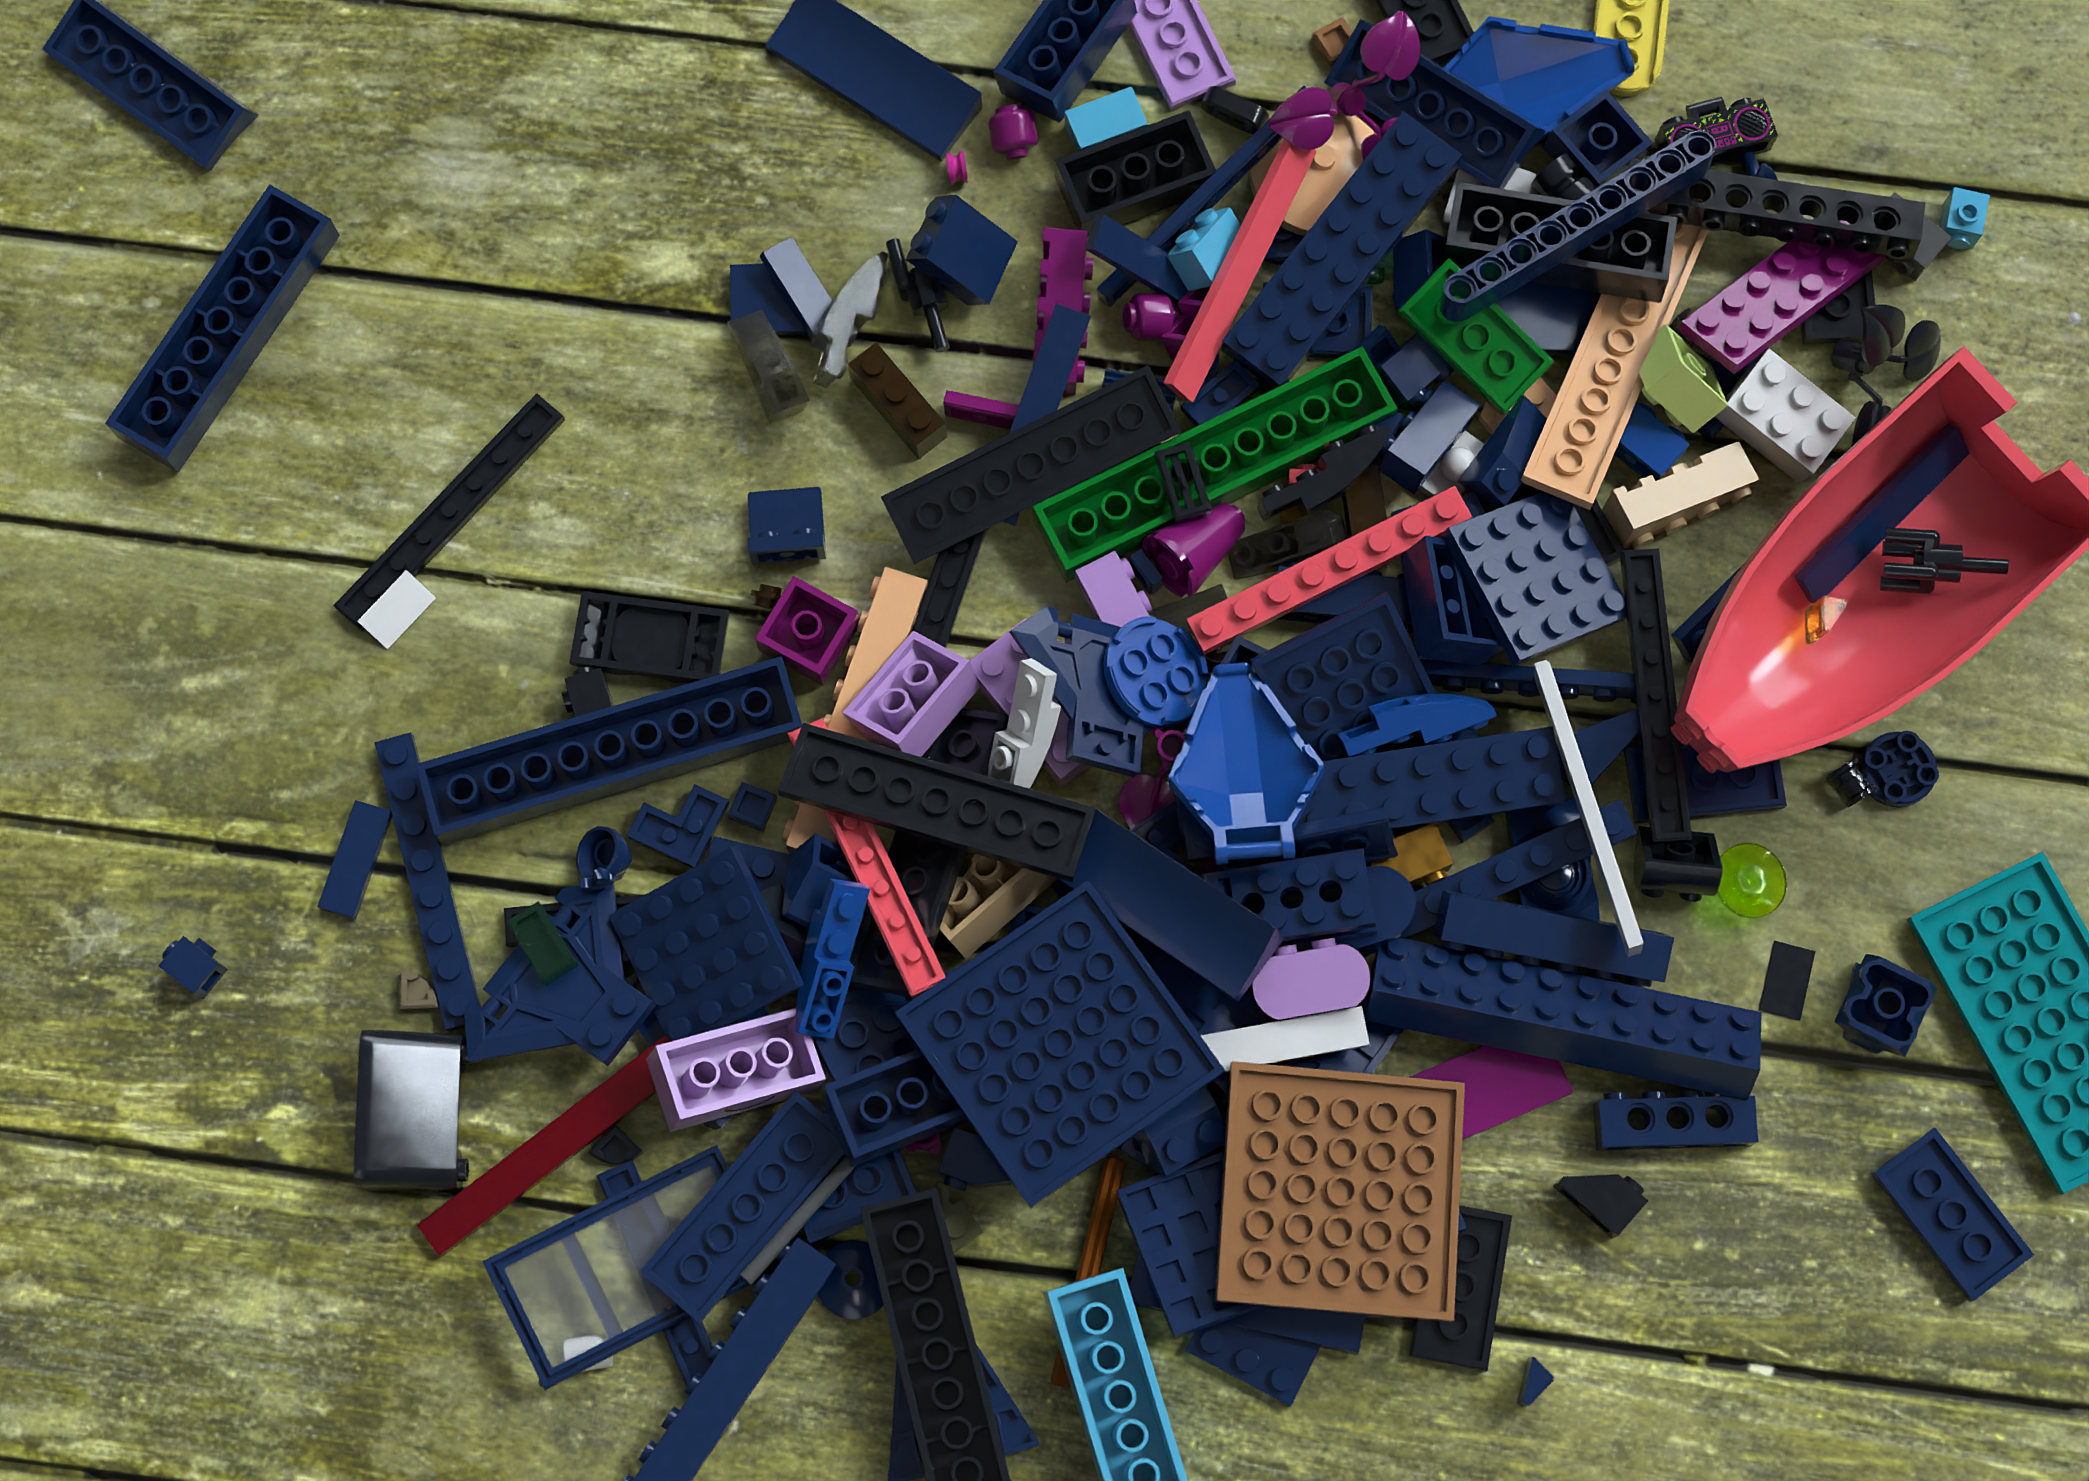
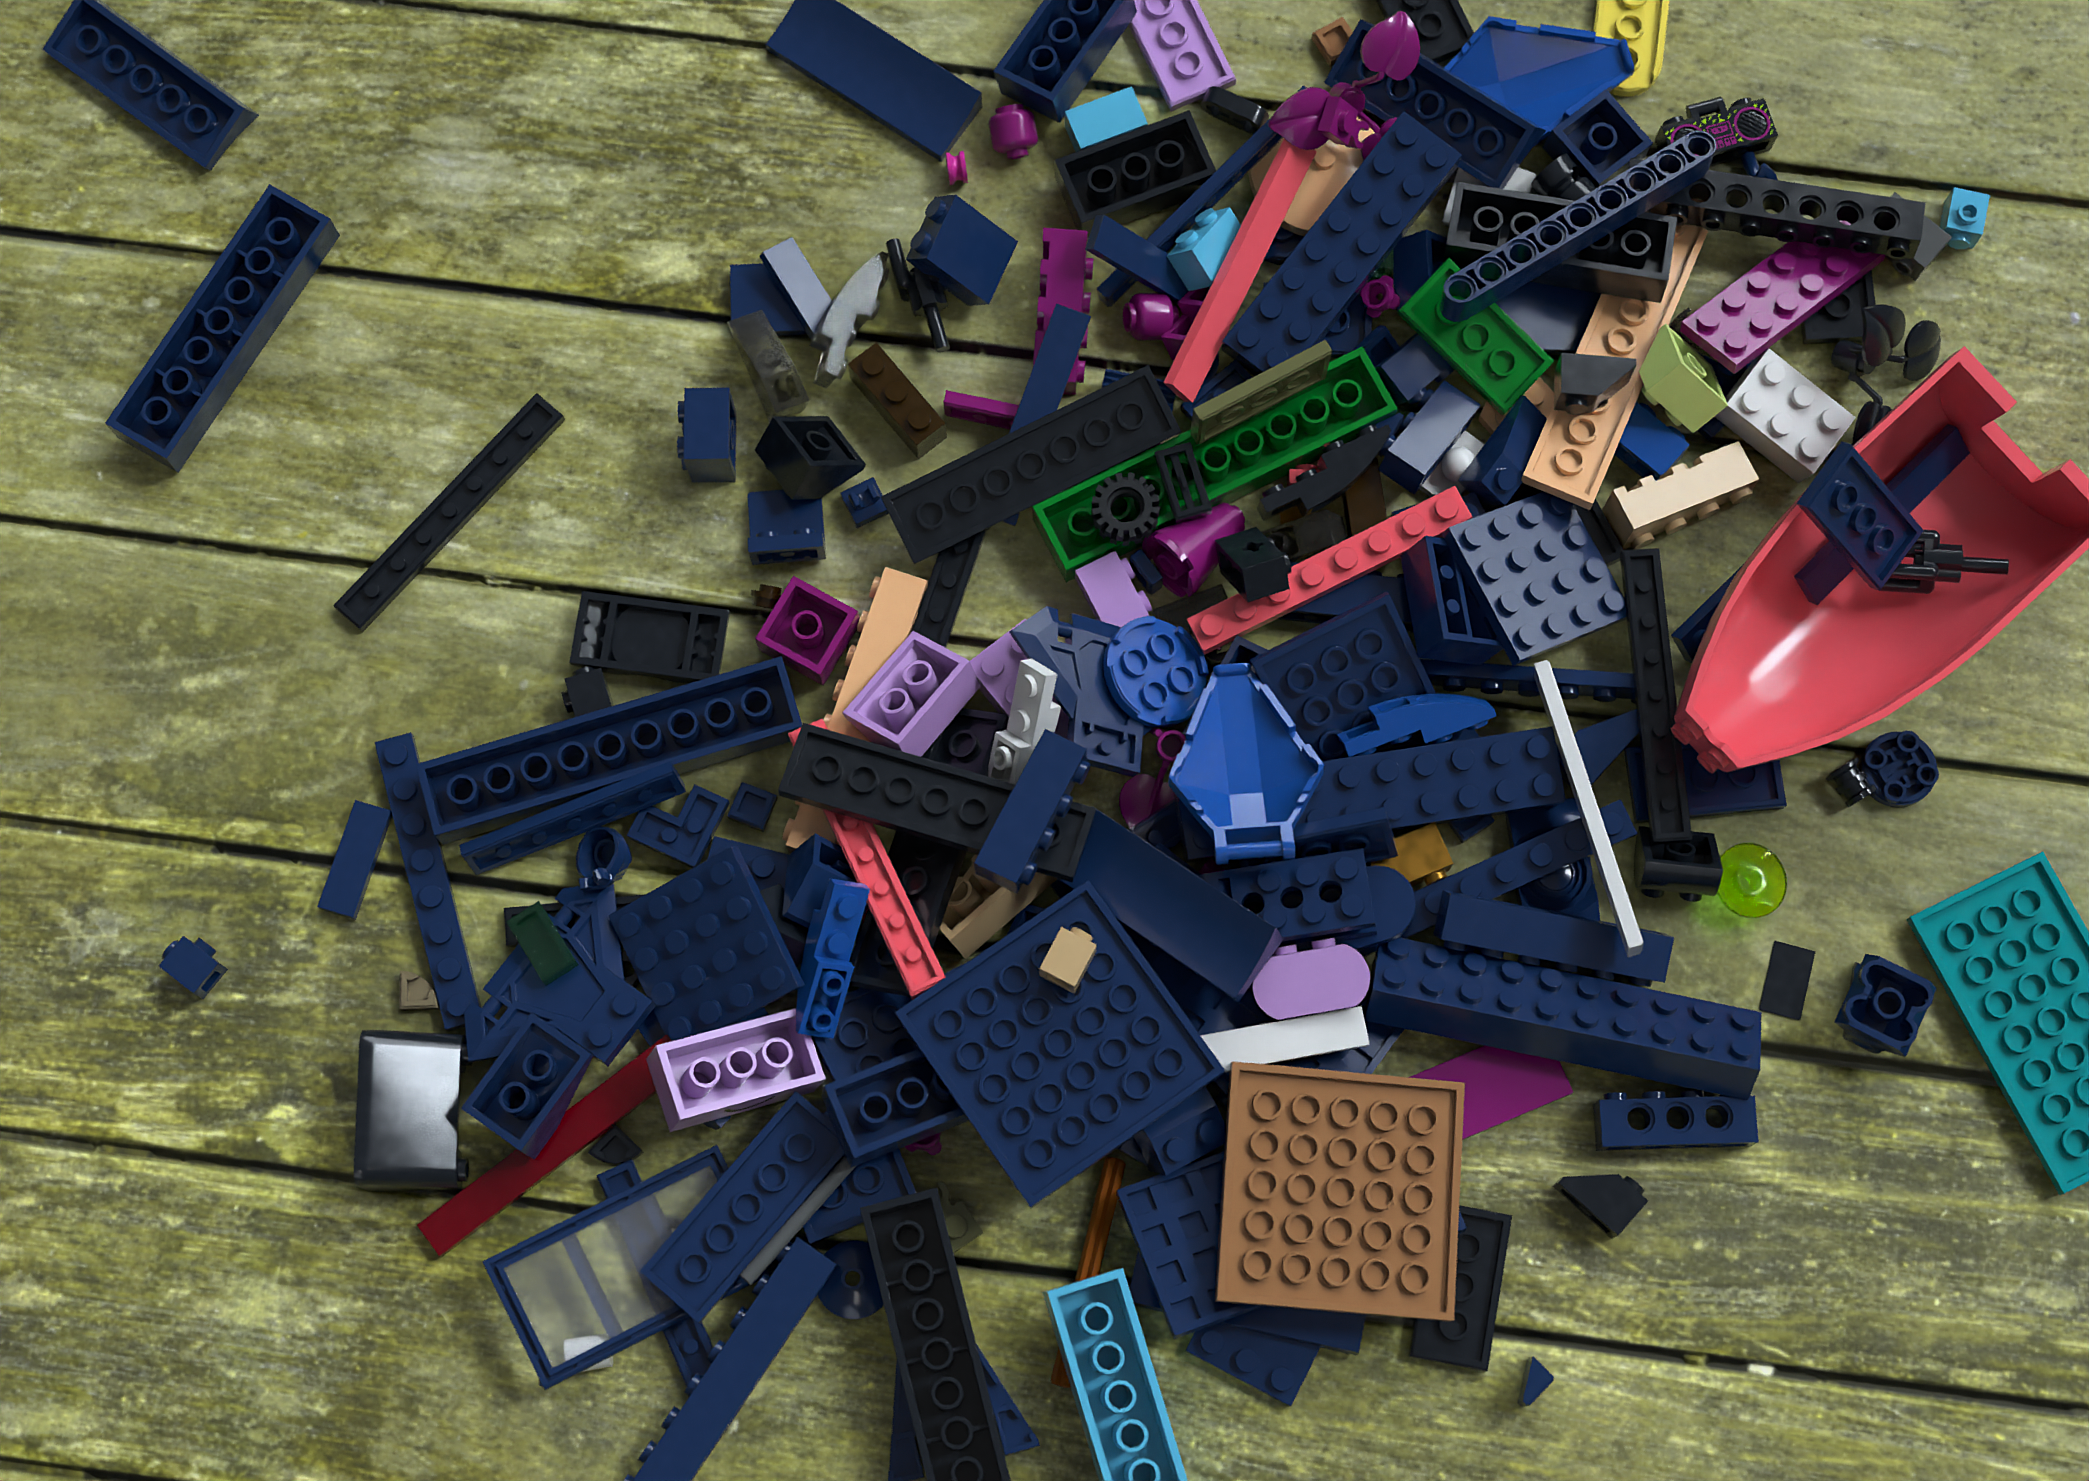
(396, 609): white sticker -> none
(529, 1086): none -> dark blue slope
(572, 818): none -> dark blue tile
(709, 434): none -> dark blue brick
(808, 455): none -> black slope
(864, 502): none -> dark blue tile
(970, 1163): dark blue slope -> none
(1031, 812): none -> dark blue brick
(1068, 958): none -> tan brick
(1125, 487): none -> black tyre
(1253, 564): none -> black brick
(1260, 392): none -> olive tile
(1340, 123): none -> magenta plate
(1373, 289): none -> magenta plate
(1589, 381): none -> black slope
(1821, 617): clear yellow slope -> none
(1860, 516): none -> dark blue tile
(1952, 1214): dark blue plate -> none

